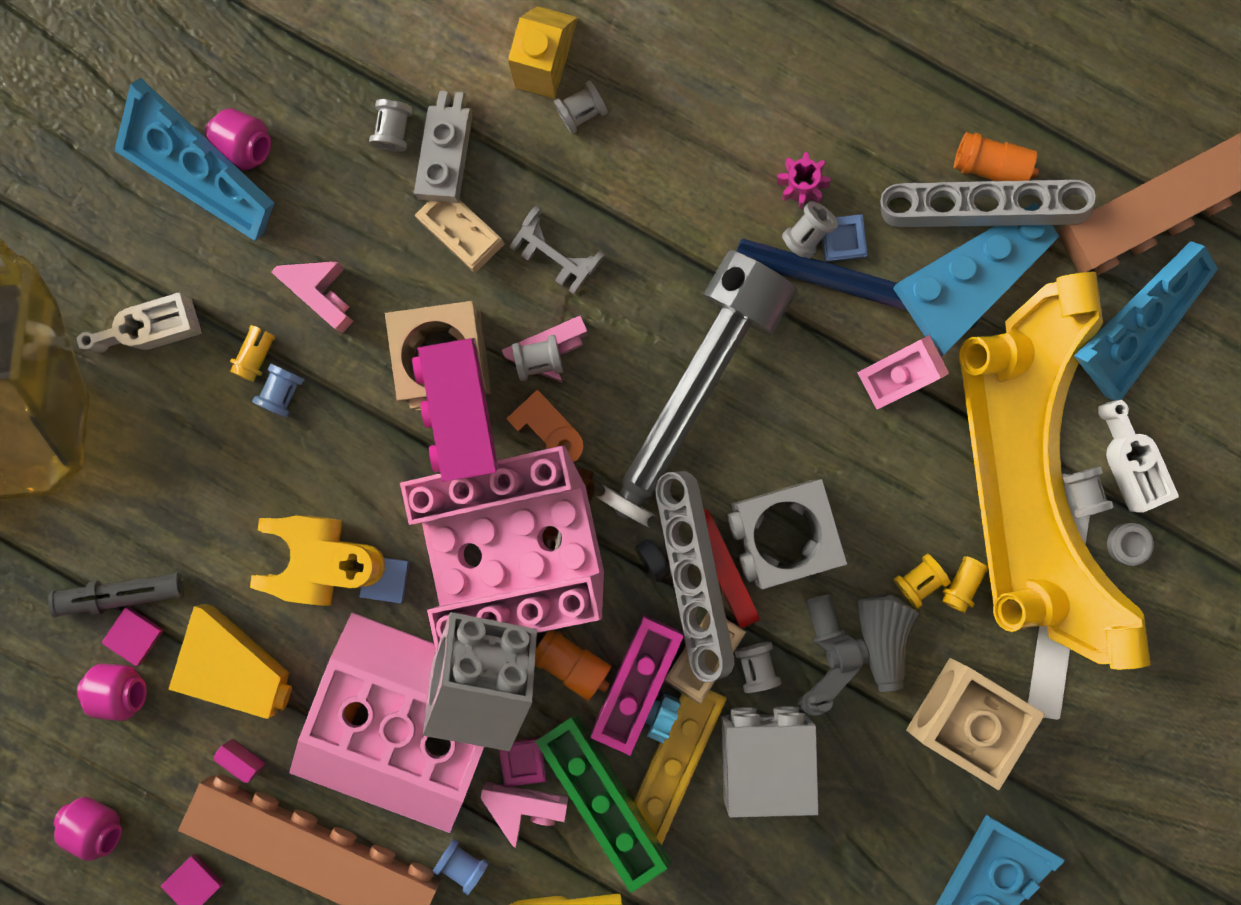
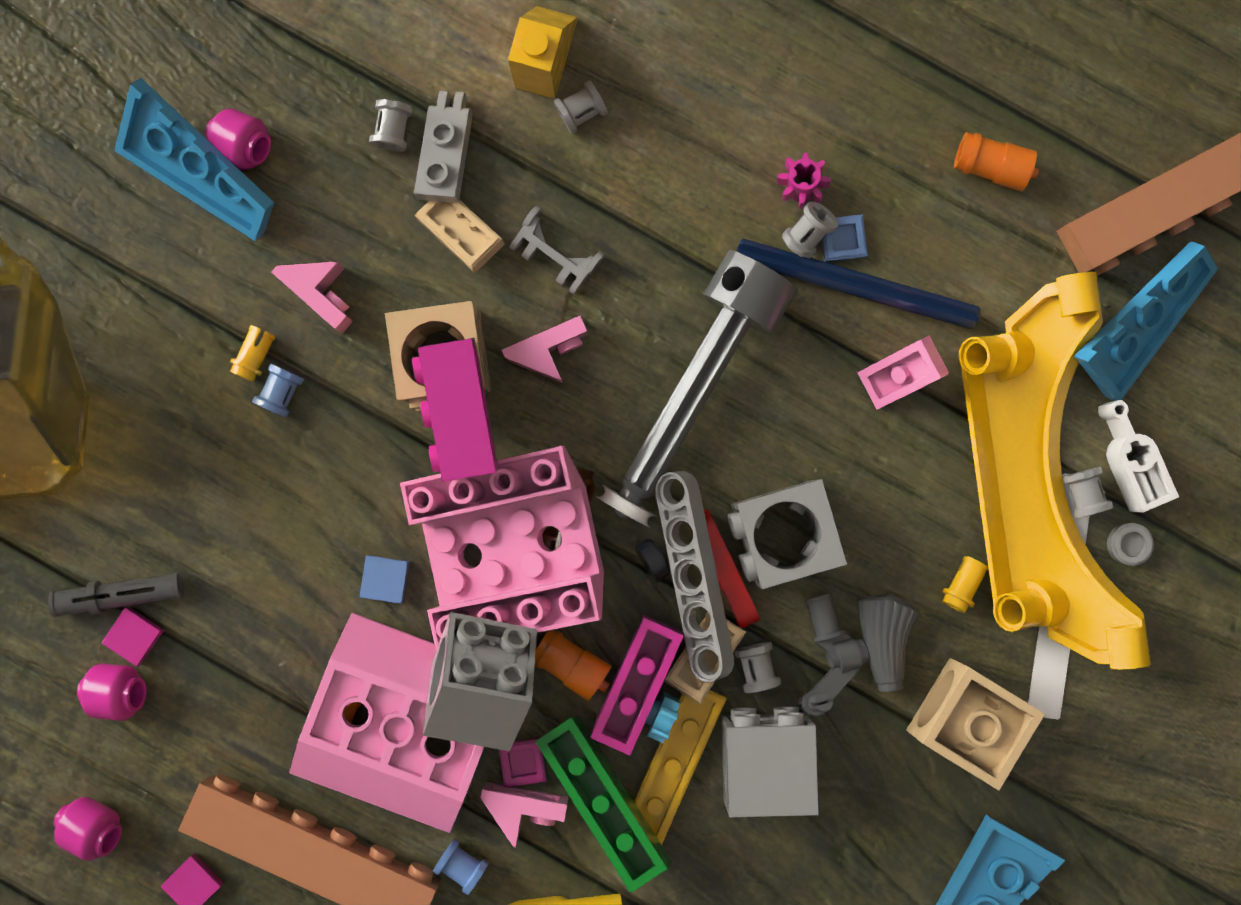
(164, 322): white piece -> none
(228, 667): yellow slope -> none
(239, 761): dark pink tile -> none
(317, 561): yellow piece -> none
(537, 358): light grey bush -> none
(547, 424): orange leg -> none
(922, 581): yellow bush -> none
(966, 282): dark azure wing -> none
(1005, 192): light grey beam -> none

